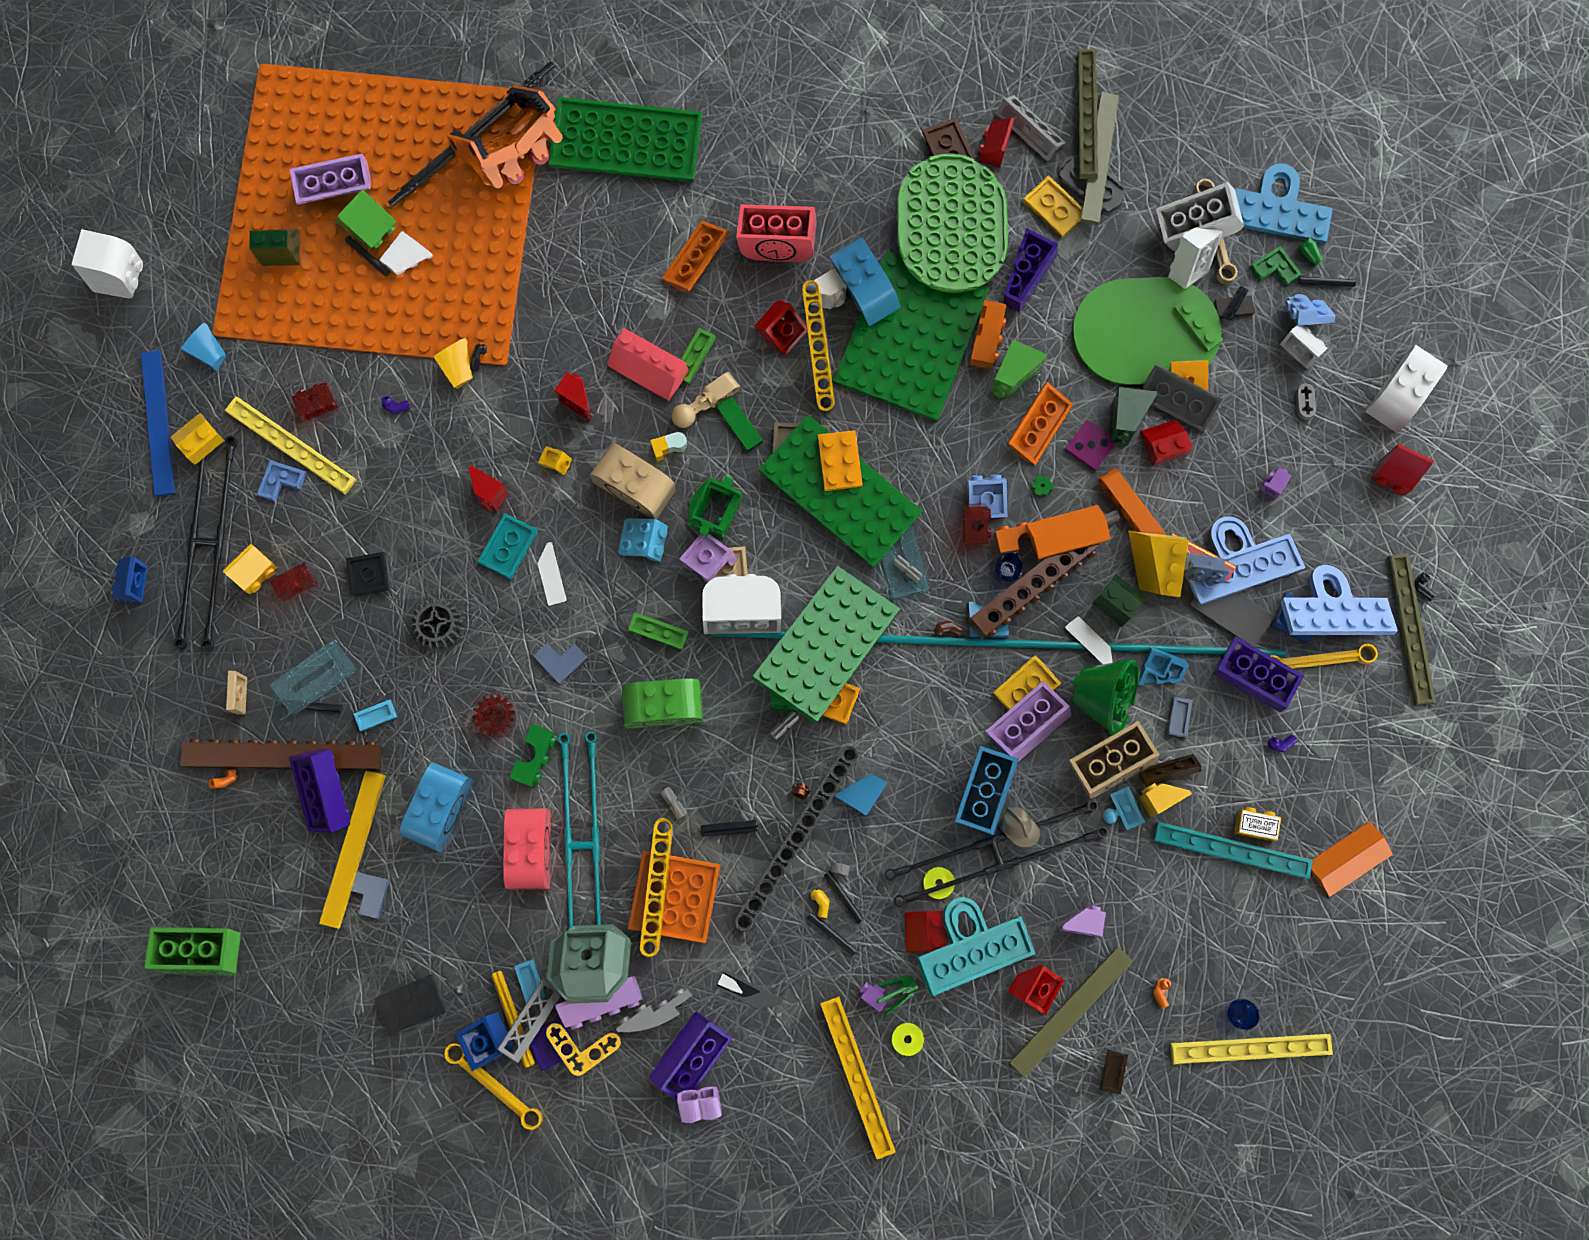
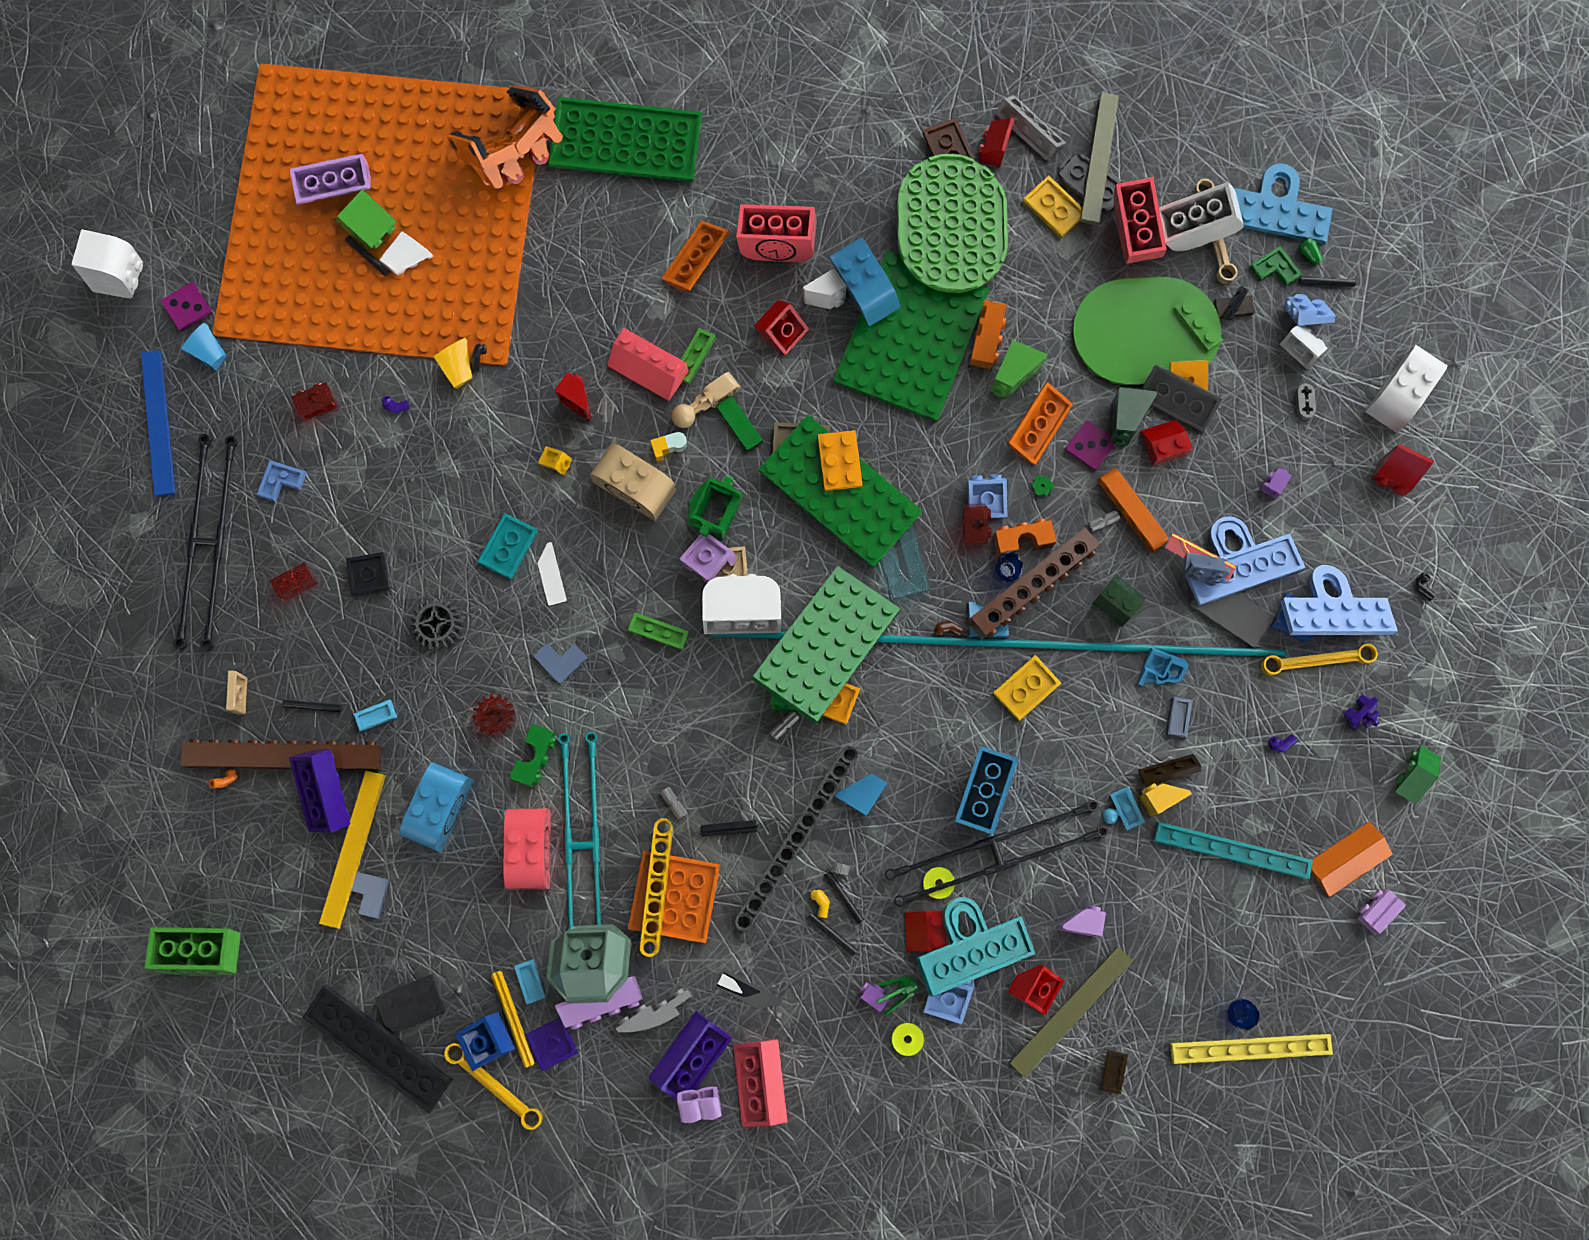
(129, 580): blue slope -> none
(186, 306): none -> magenta tile
(197, 439): yellow slope -> none
(250, 569): yellow slope -> none
(276, 246): dark green slope -> none
(290, 445): light yellow tile -> none
(297, 701): clear light blue piece -> none
(377, 1048): none -> black plate
(436, 164): black axle -> none
(488, 490): red slope -> none
(537, 1021): light grey fence -> none
(582, 1057): yellow beam -> none
(643, 538): medium azure bracket -> none
(662, 703): bright green brick -> none
(760, 1083): none -> coral slope
(800, 791): copper plate -> none
(819, 336): yellow beam -> none
(858, 1078): yellow plate -> none
(910, 571): light grey piece -> none
(950, 1003): none -> light blue plate
(1019, 827): dark tan piece -> none
(1029, 722): lavender slope -> none
(1030, 266): dark purple wedge -> none
(1068, 531): orange slope -> none
(1087, 114): olive tile -> none
(1090, 640): white sticker -> none
(1107, 692): green cone -> none
(1114, 760): tan brick -> none
(1139, 220): none -> coral brick
(1159, 562): yellow wedge -> none
(1160, 991): orange arm -> none
(1194, 255): white slope -> none
(1257, 825): brick -> none
(1258, 674): dark purple slope -> none
(1368, 706): none -> dark purple hips
(1380, 911): none -> lavender brick
(1411, 629): olive tile -> none
(1419, 774): none -> green brick

